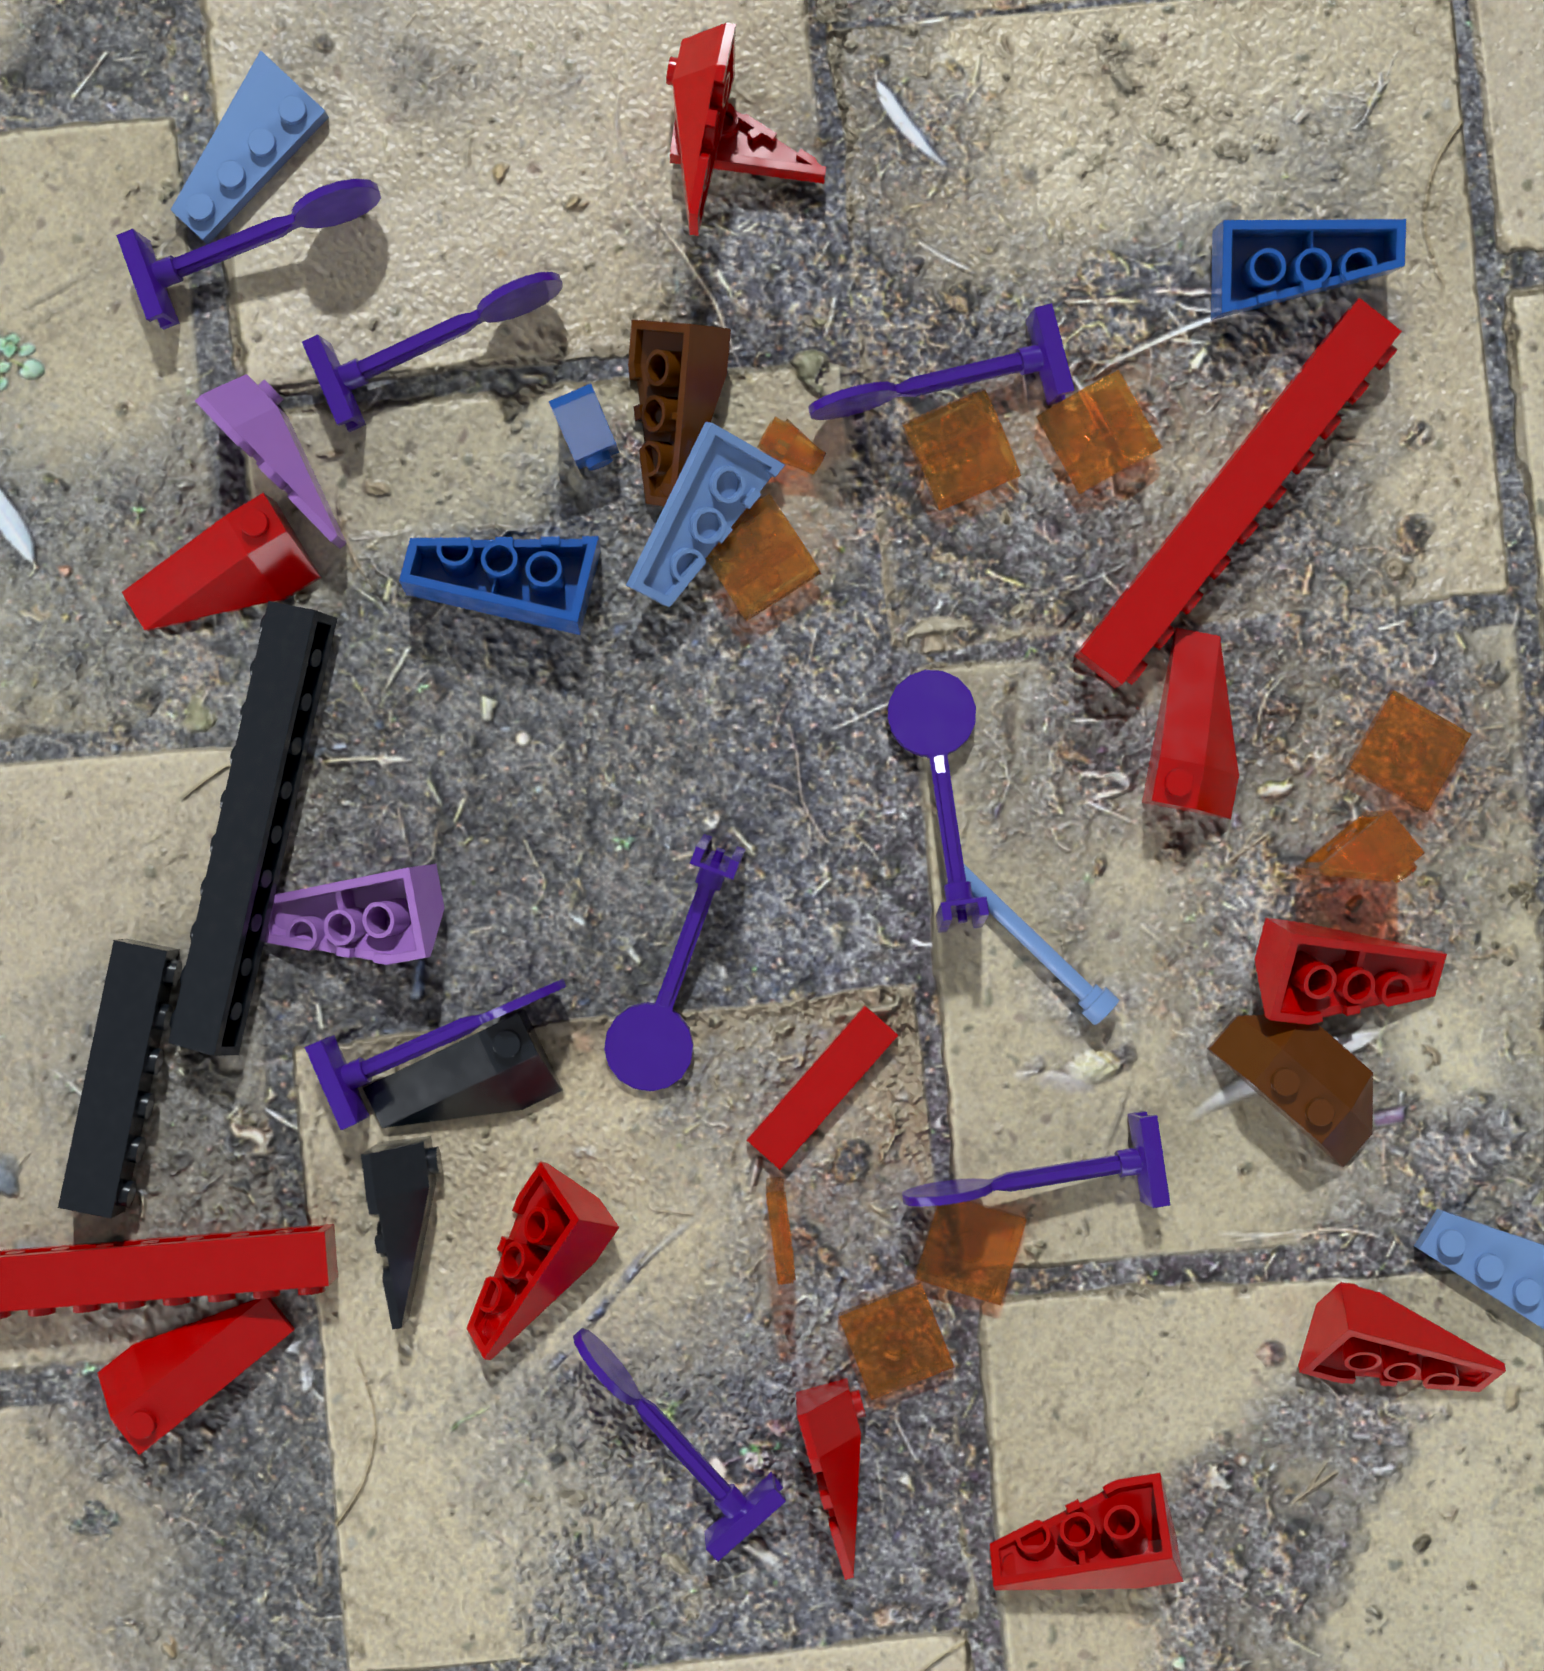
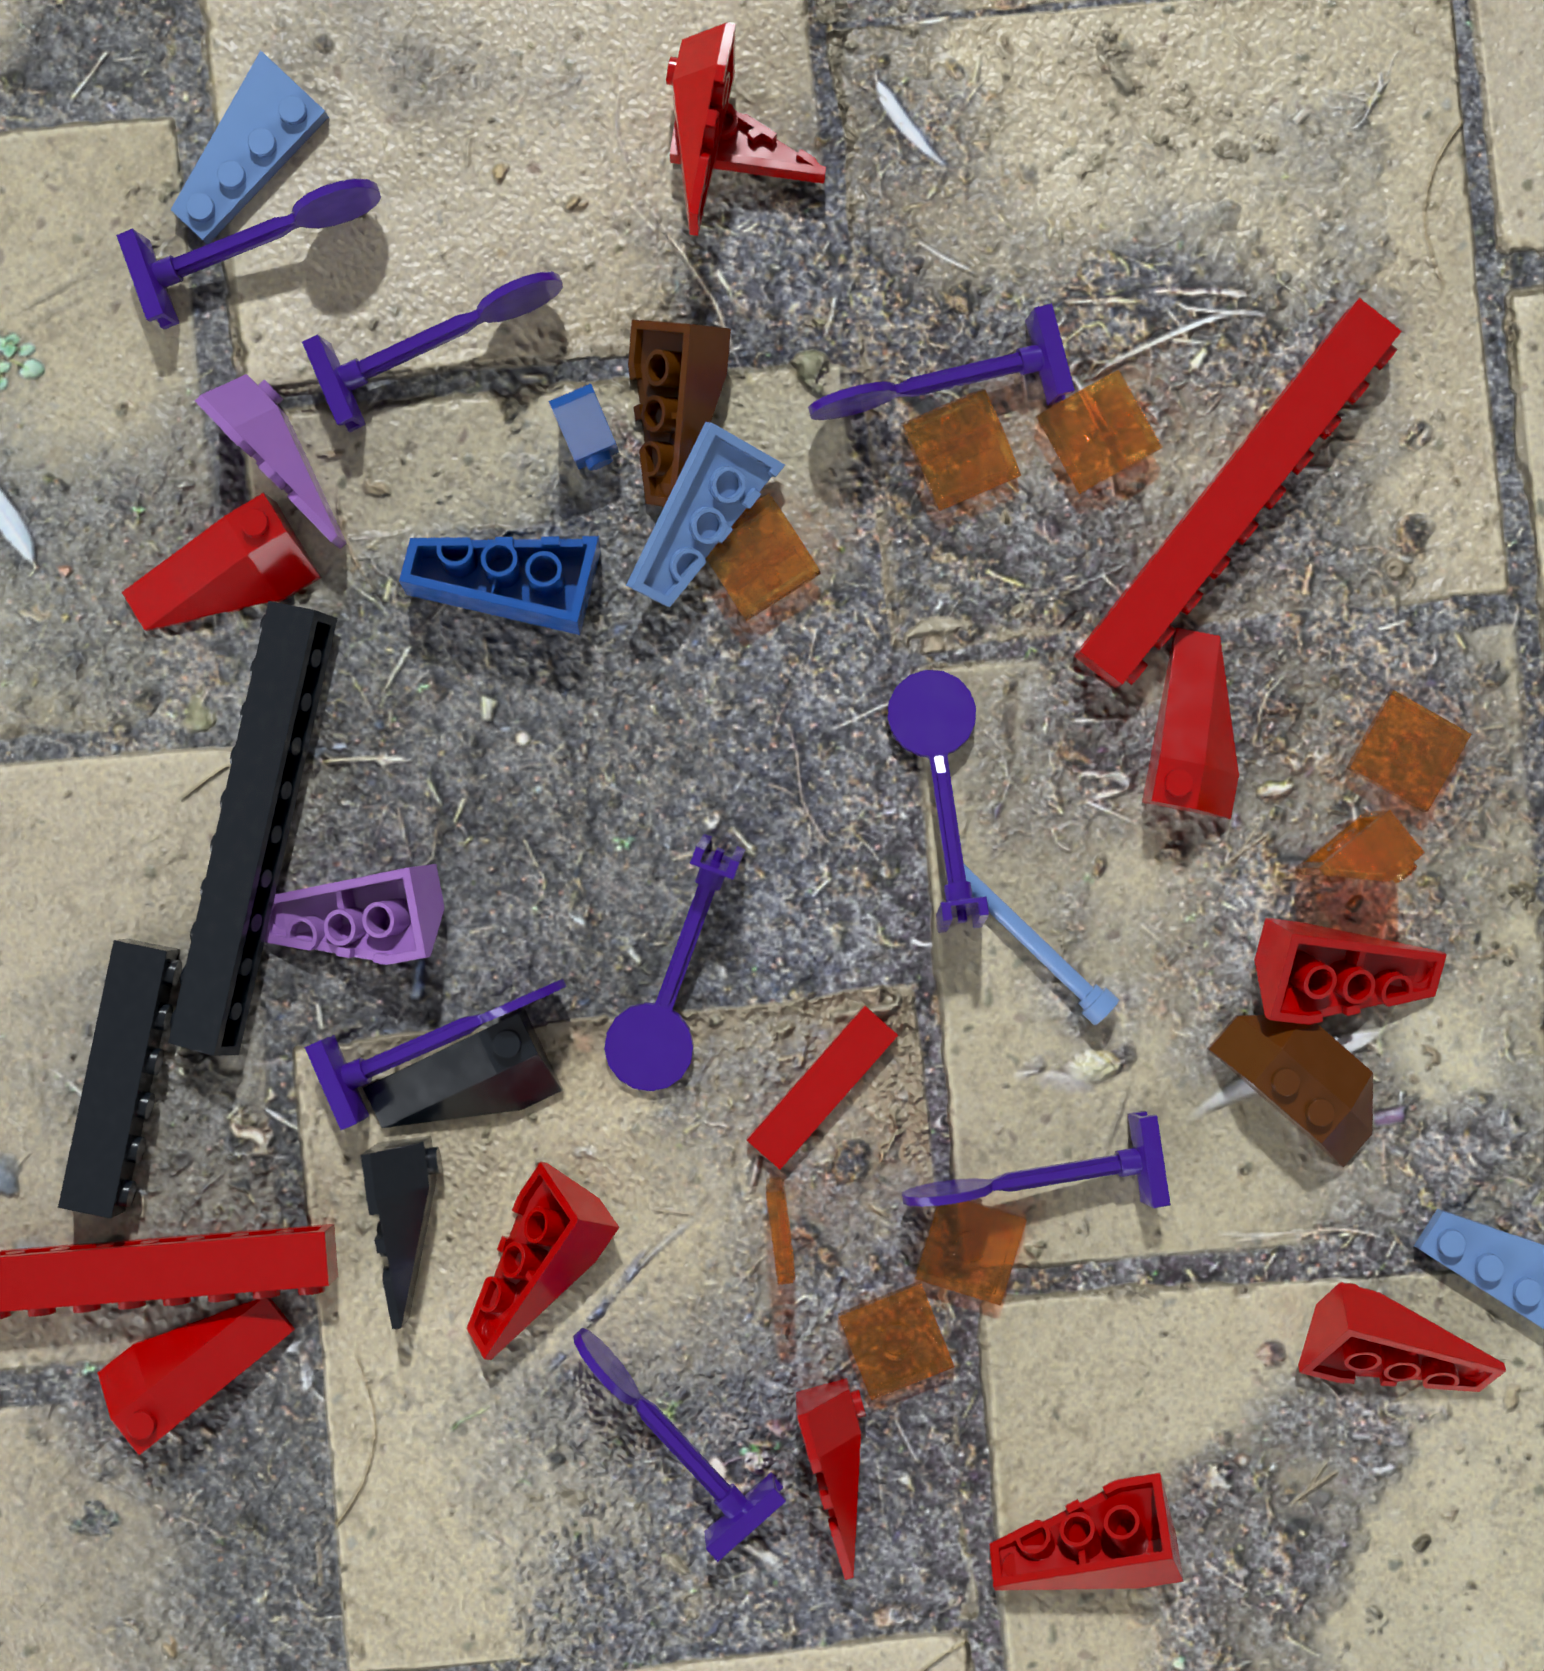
(791, 446): clear orange cone -> none
(1288, 259): blue wedge -> none

